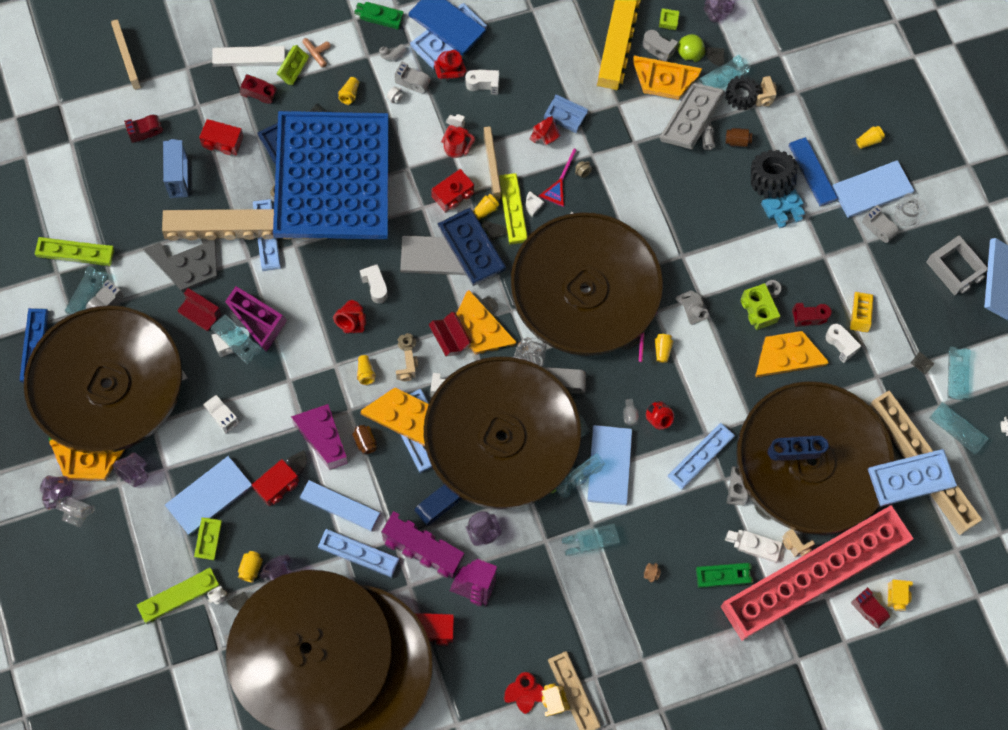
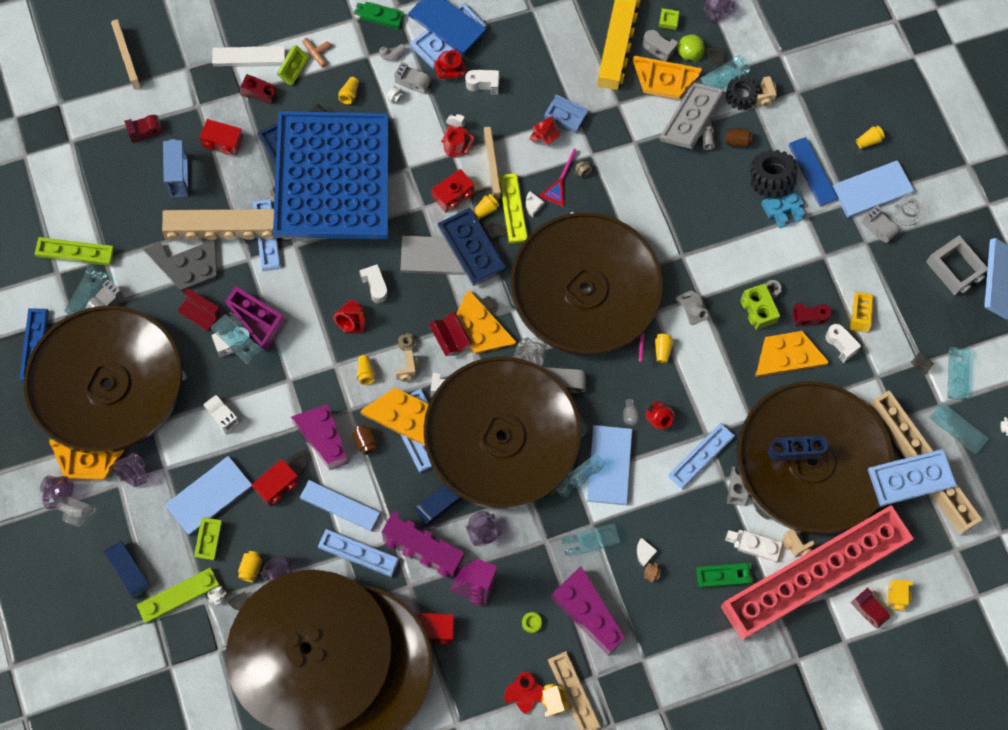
(127, 569): none -> dark blue beam
(531, 622): none -> lime tile
(585, 607): none -> magenta wedge
(644, 552): none -> white tile

